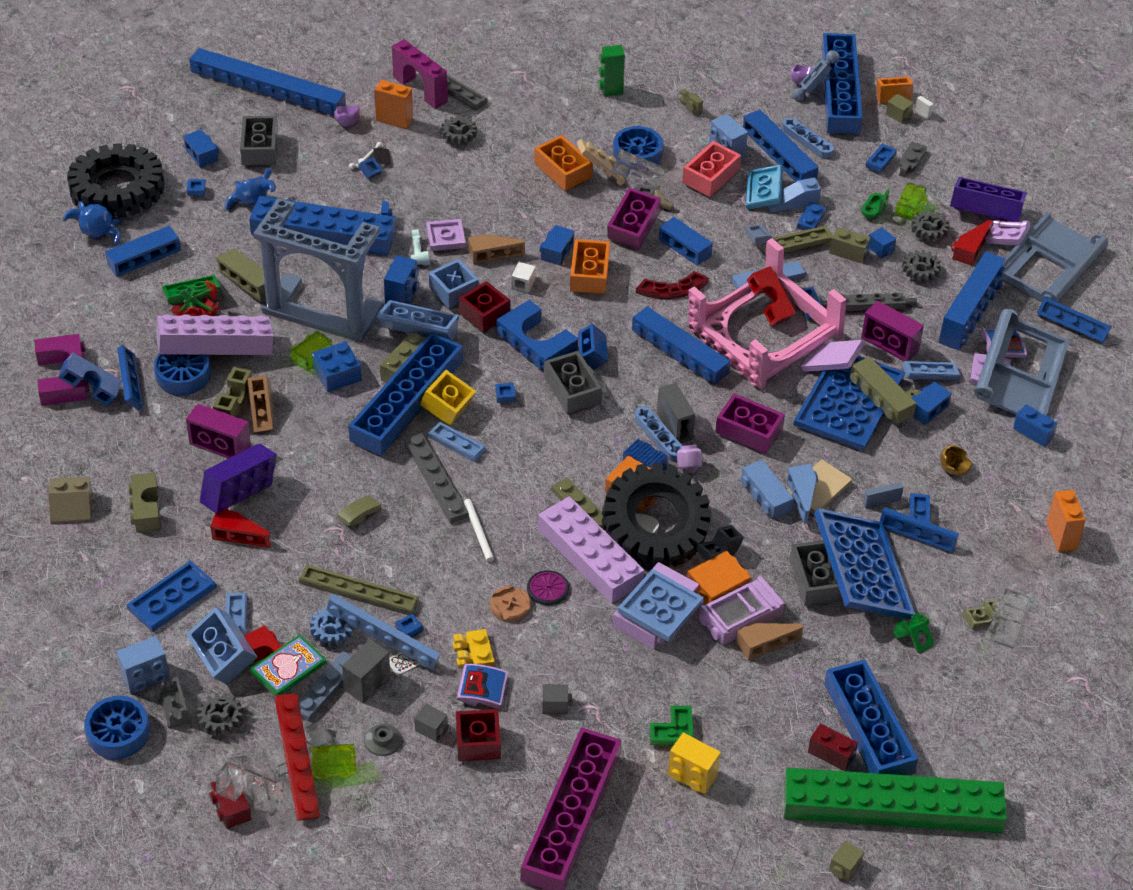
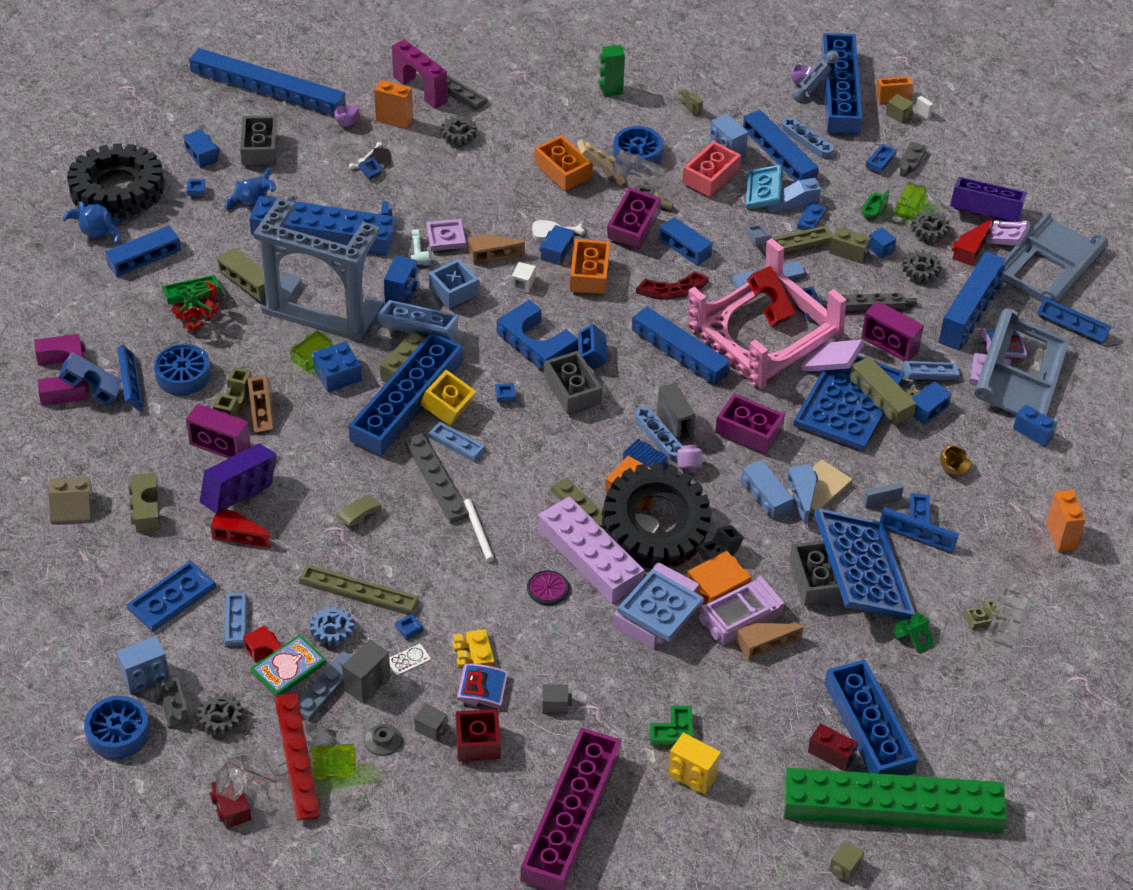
(214, 335): lavender brick -> none
(221, 645): medium blue brick -> none
(387, 634): medium blue plate -> none
(484, 306): dark red brick -> none
(510, 604): nougat tile -> none
(542, 227): none -> white piece

